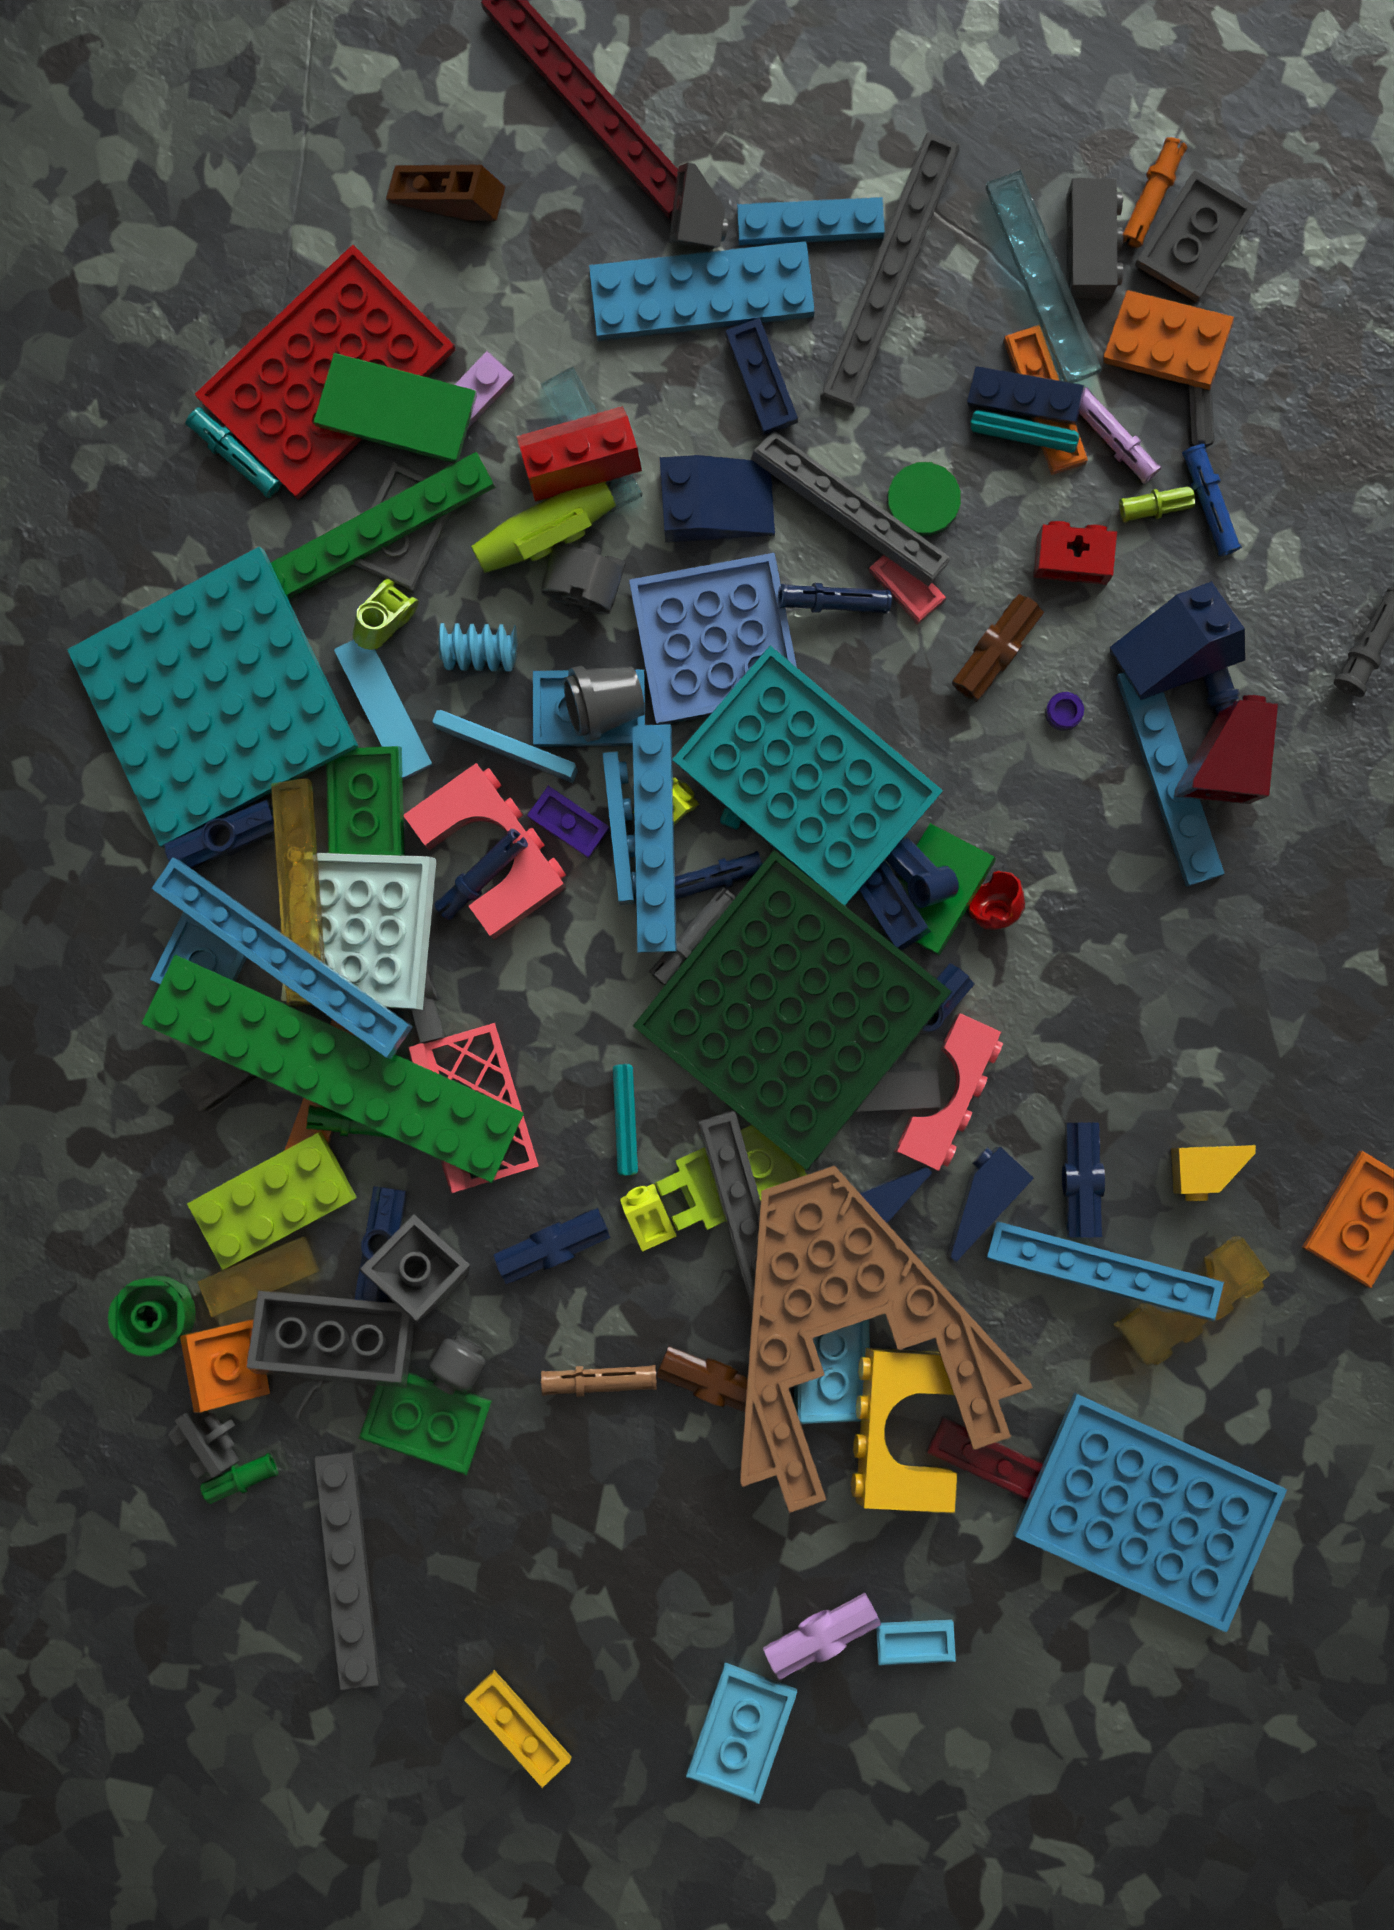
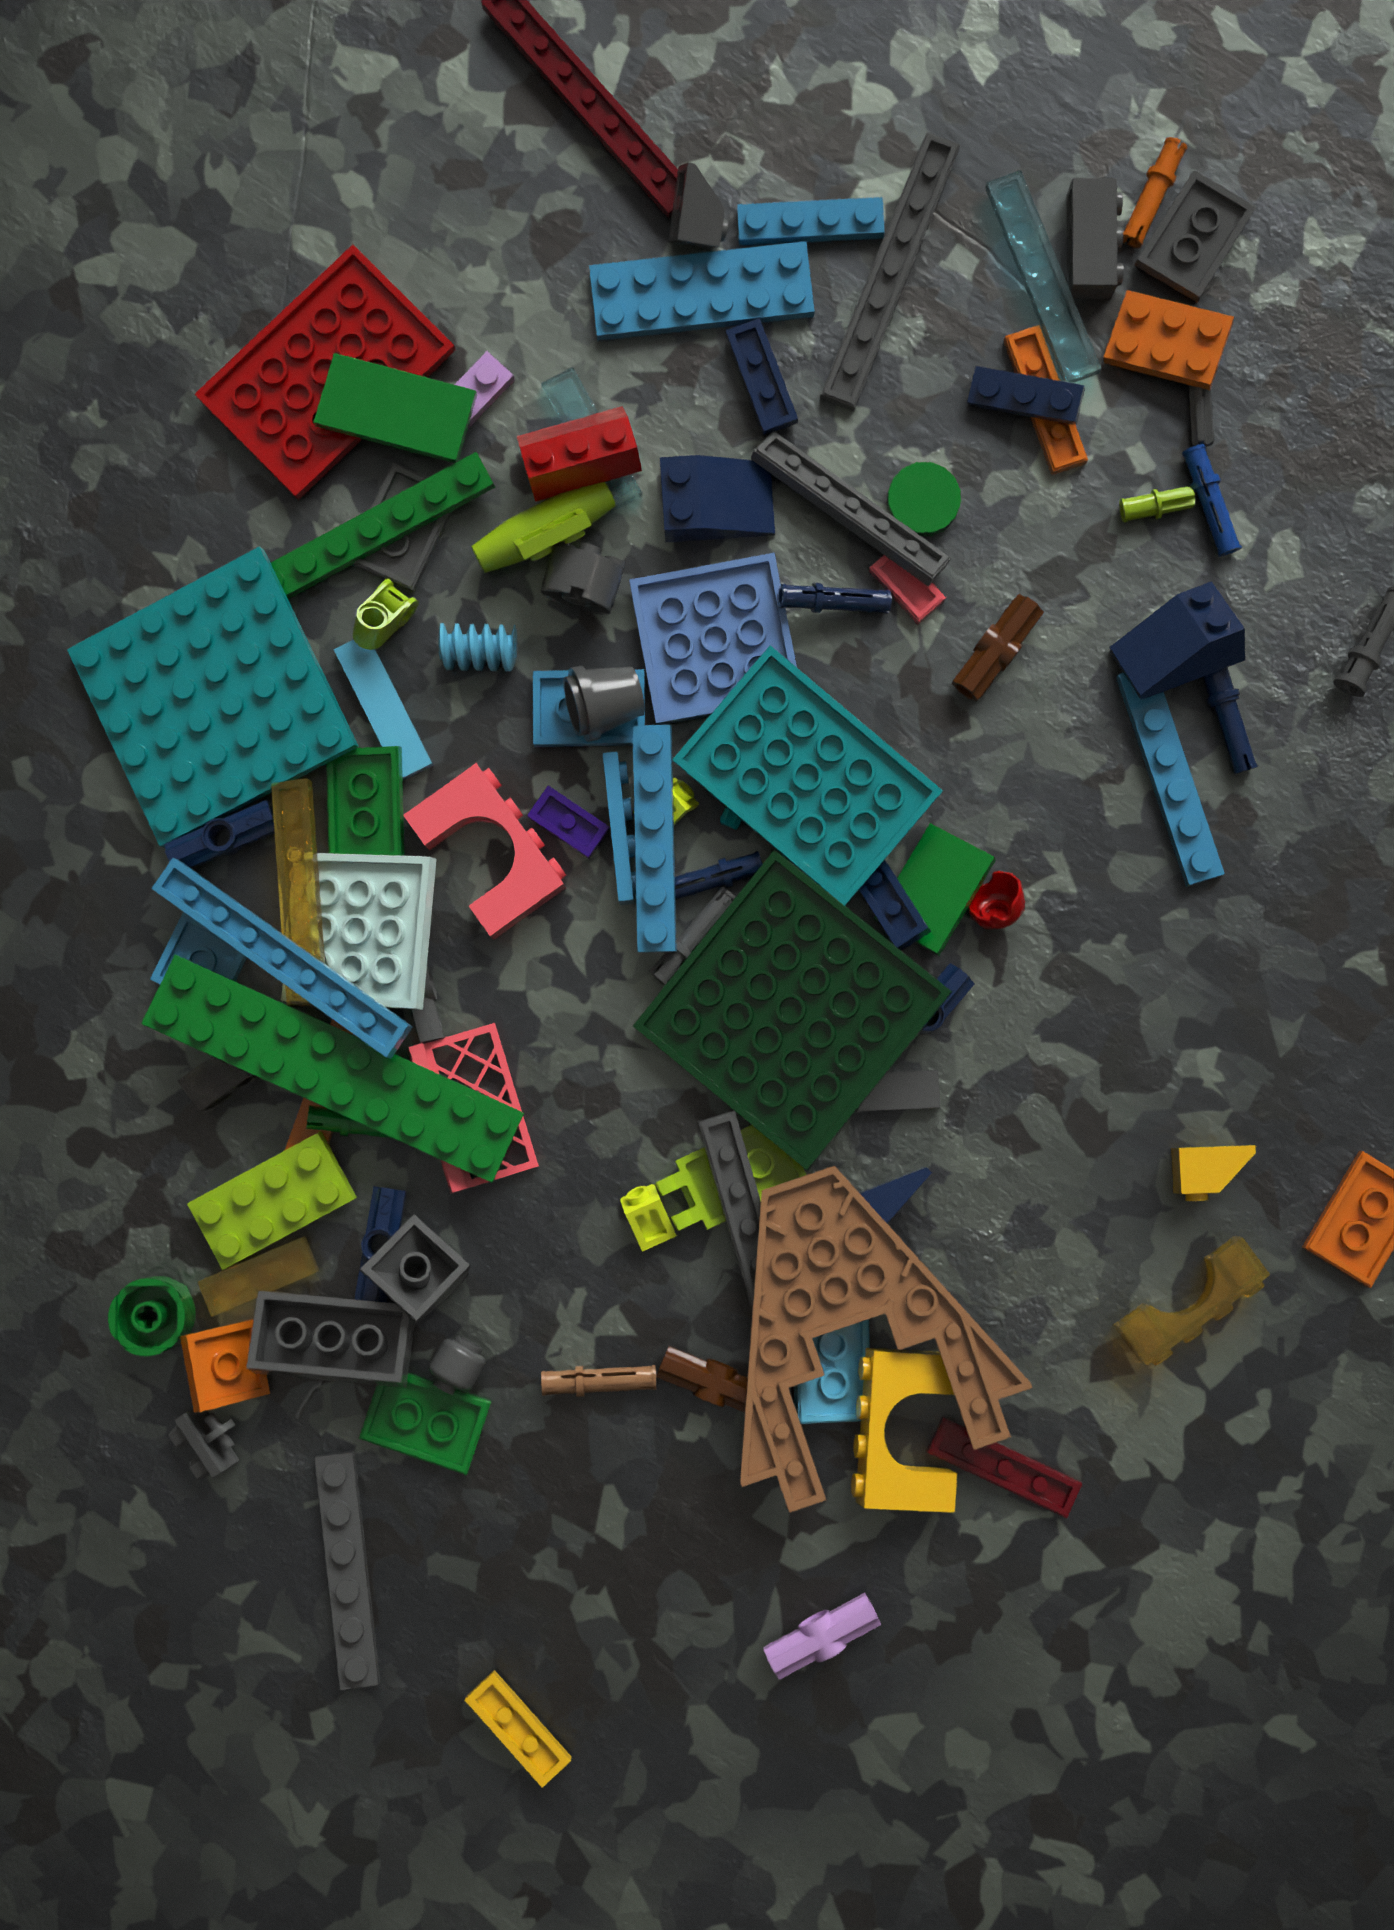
(221, 441): teal pin -> none
(239, 1478): green axle -> none
(448, 190): reddish brown slope -> none
(469, 885): dark blue pin -> none
(505, 745): medium azure tile -> none
(551, 1246): dark blue piece -> none
(625, 1119): teal axle -> none
(741, 1733): medium azure tile -> none
(915, 1642): medium azure tile -> none
(925, 881): dark blue piece -> none
(969, 1049): coral arch -> none
(988, 1193): dark blue slope -> none
(1025, 431): teal axle -> none
(1057, 561): red brick -> none
(1064, 711): dark purple tile -> none
(1083, 1180): dark blue piece -> none
(1105, 1271): dark azure plate -> none
(1114, 434): lavender pin -> none
(1150, 1512): dark azure plate -> none
(1234, 755): dark red slope -> none

